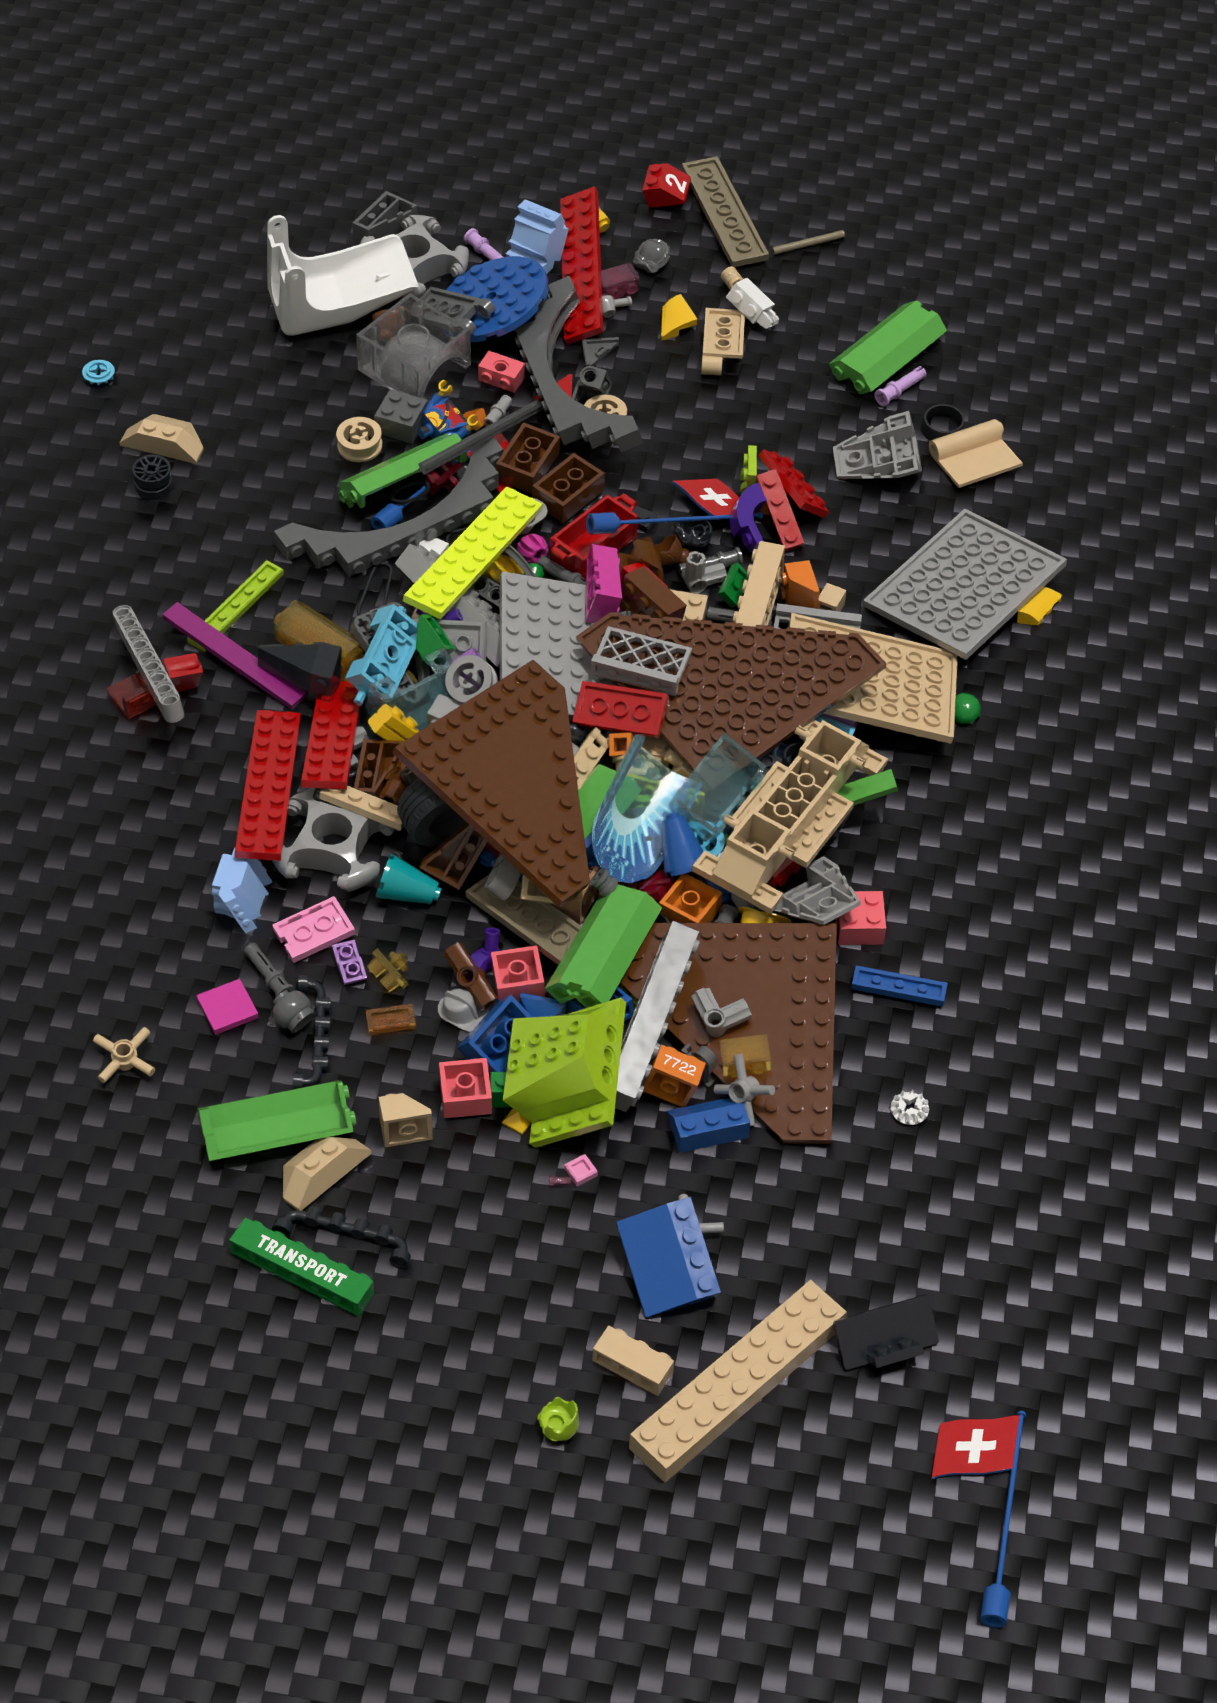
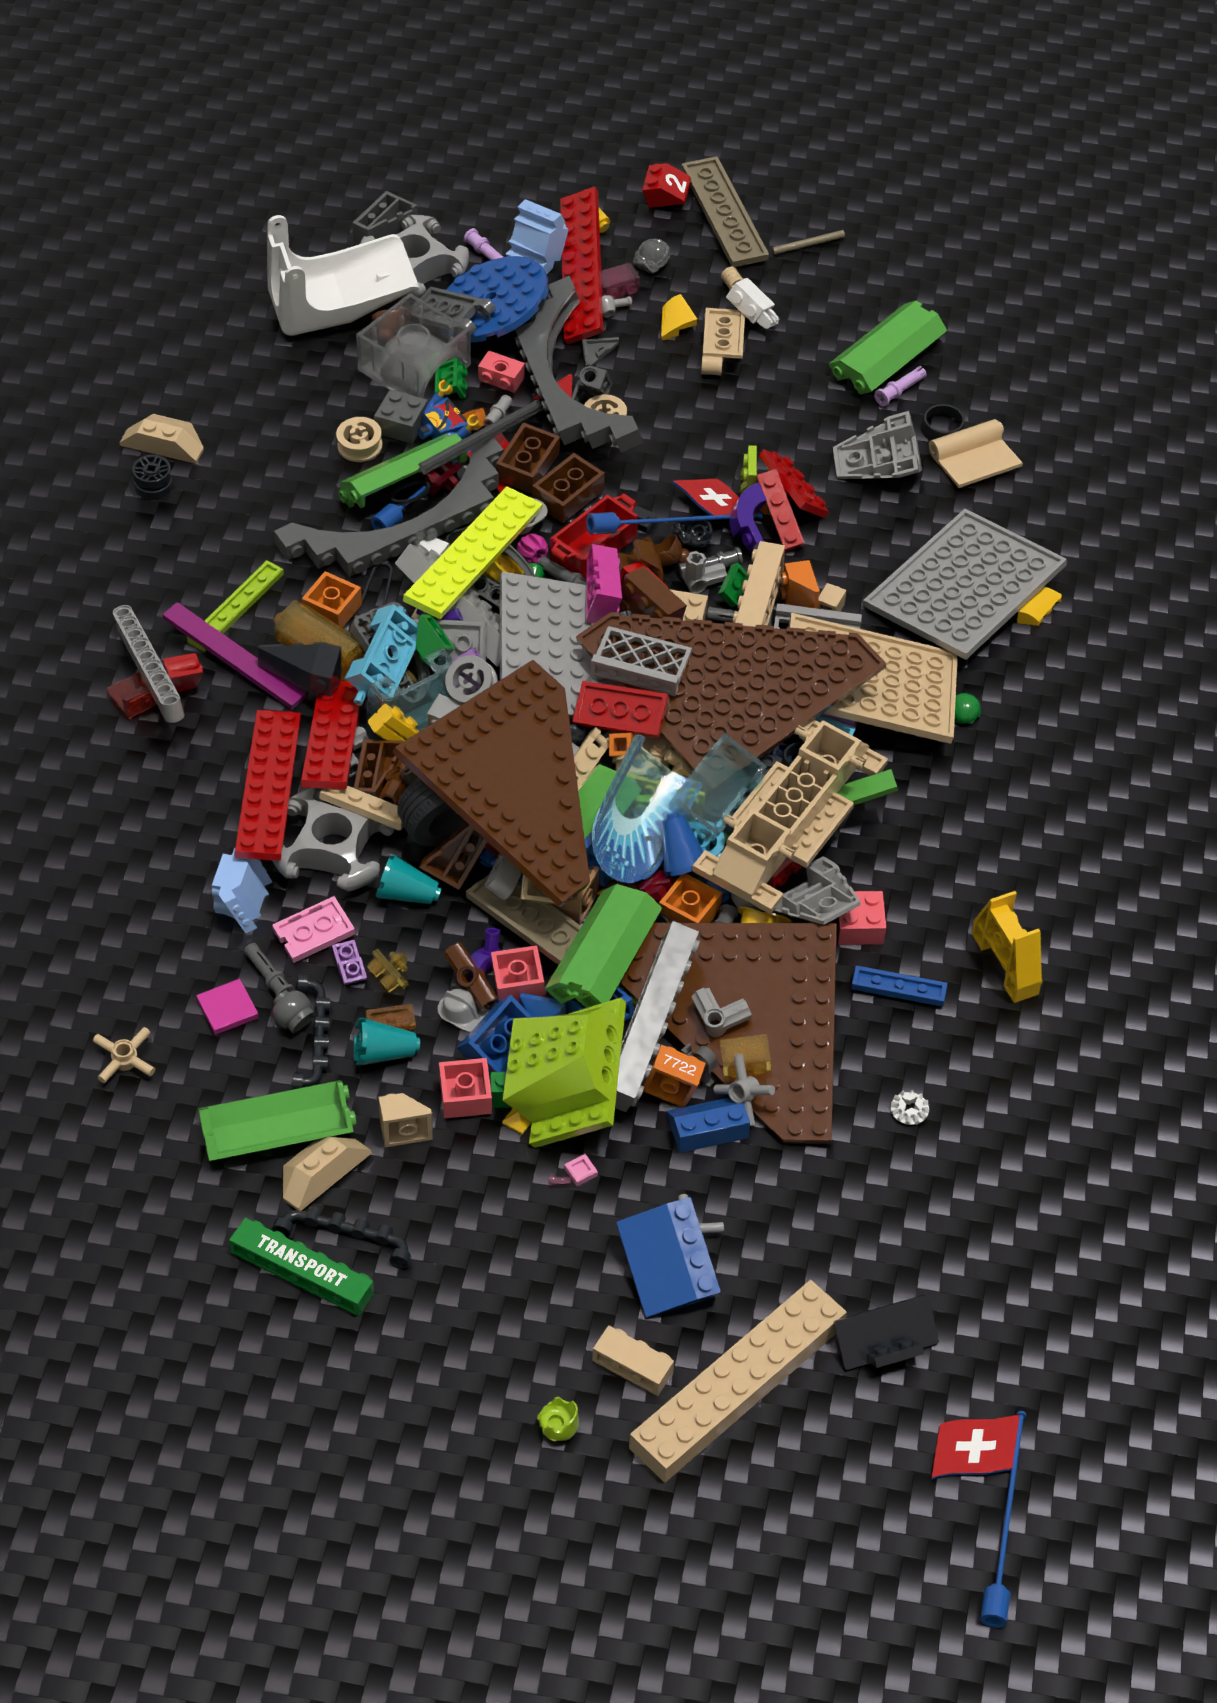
(90, 370): medium azure gear -> none
(334, 598): none -> orange brick
(382, 1042): none -> teal cone
(454, 374): none -> green bracket
(603, 882): dark grey wheel -> none
(1015, 947): none -> yellow wedge

